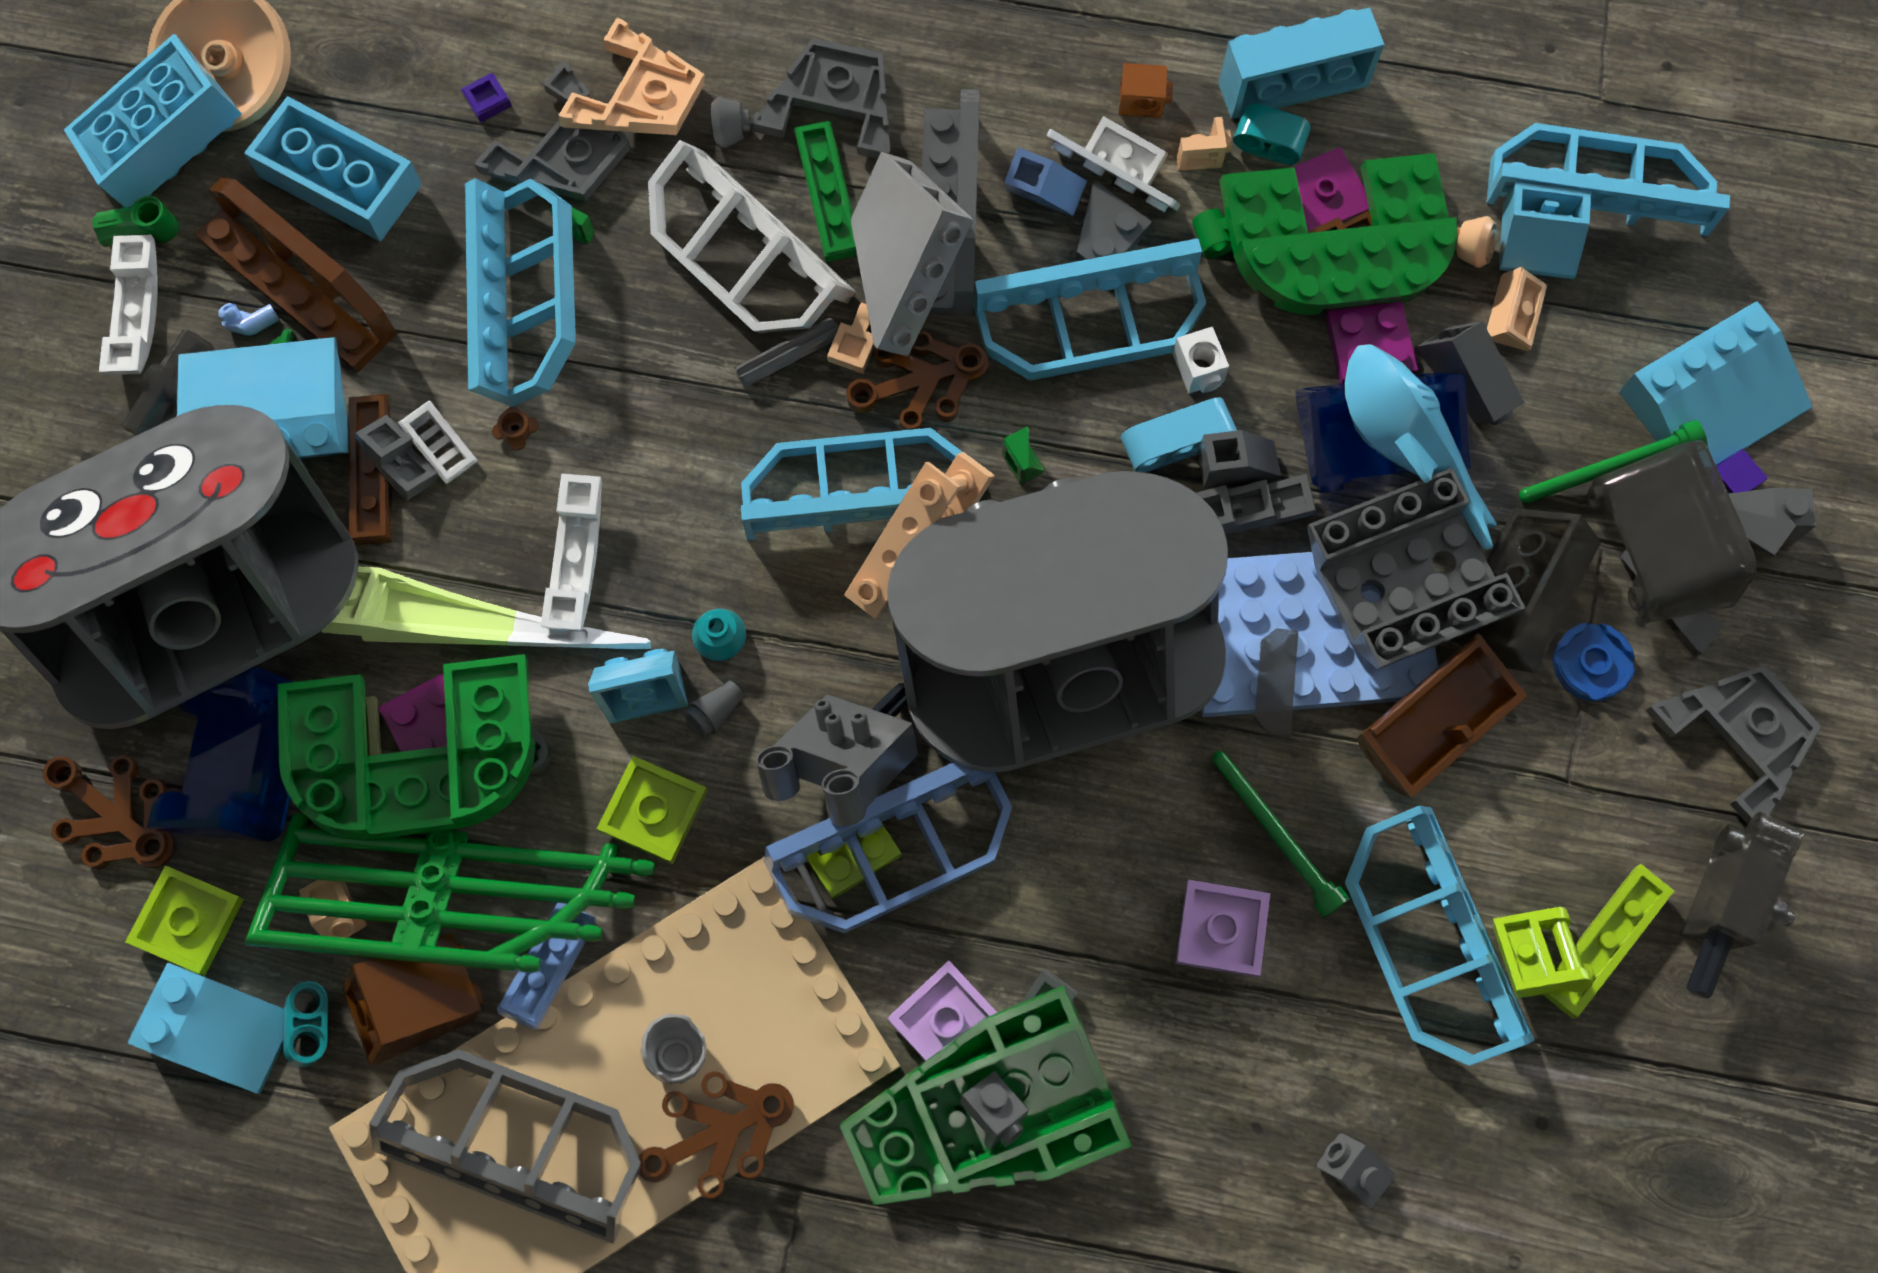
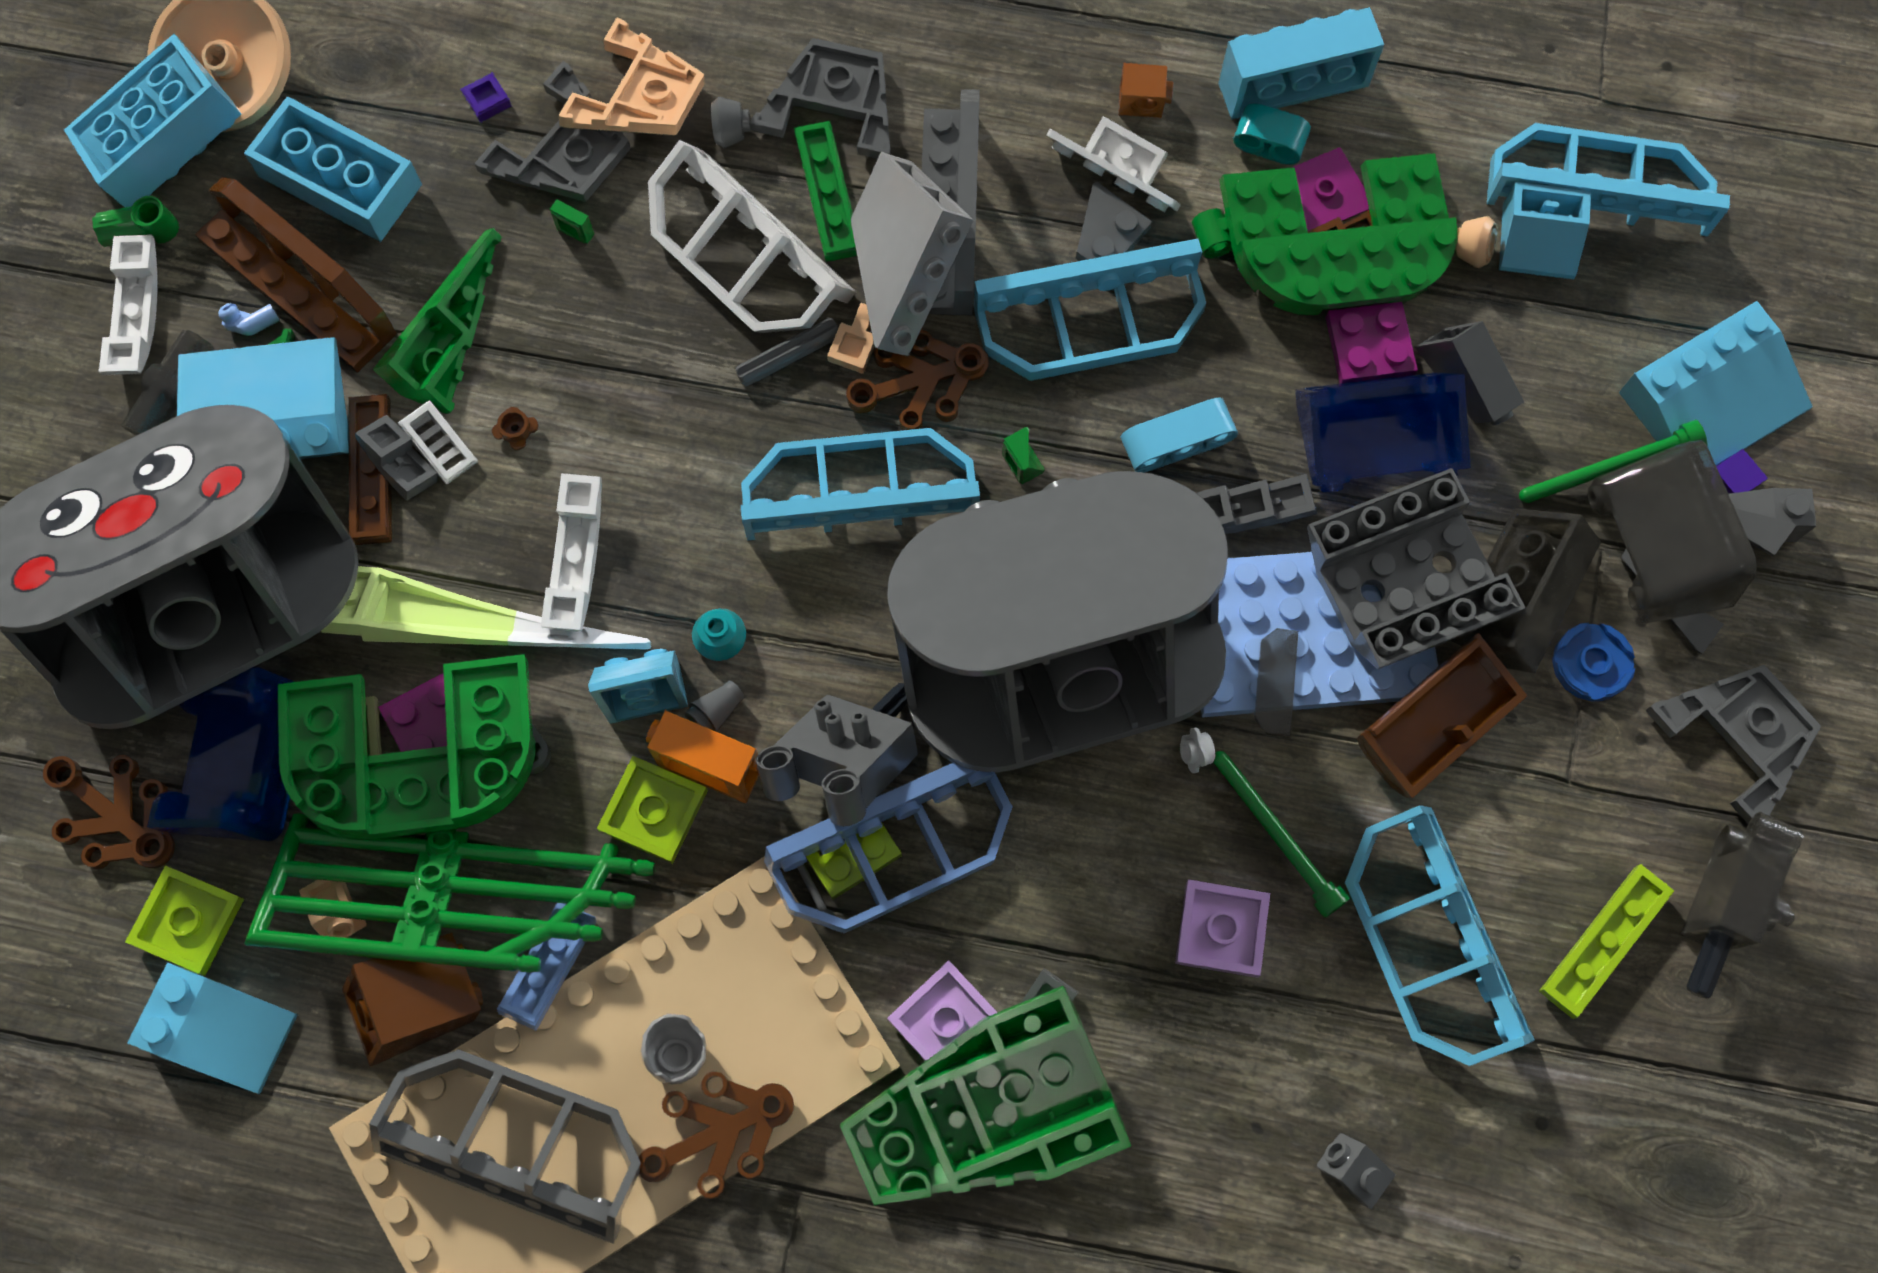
(309, 1024): teal beam -> none
(432, 348): none -> green wedge
(487, 290): medium azure plate -> none
(703, 756): none -> orange window
(927, 501): light nougat fence -> none
(995, 1110): dark grey bracket -> none
(1044, 182): medium blue slope -> none
(1197, 749): none -> white plate
(1200, 346): white brick -> none
(1205, 151): light nougat bracket -> none
(1237, 458): dark grey slope -> none
(1406, 426): medium azure piece -> none
(1516, 309): light nougat slope -> none
(1528, 956): lime plate -> none

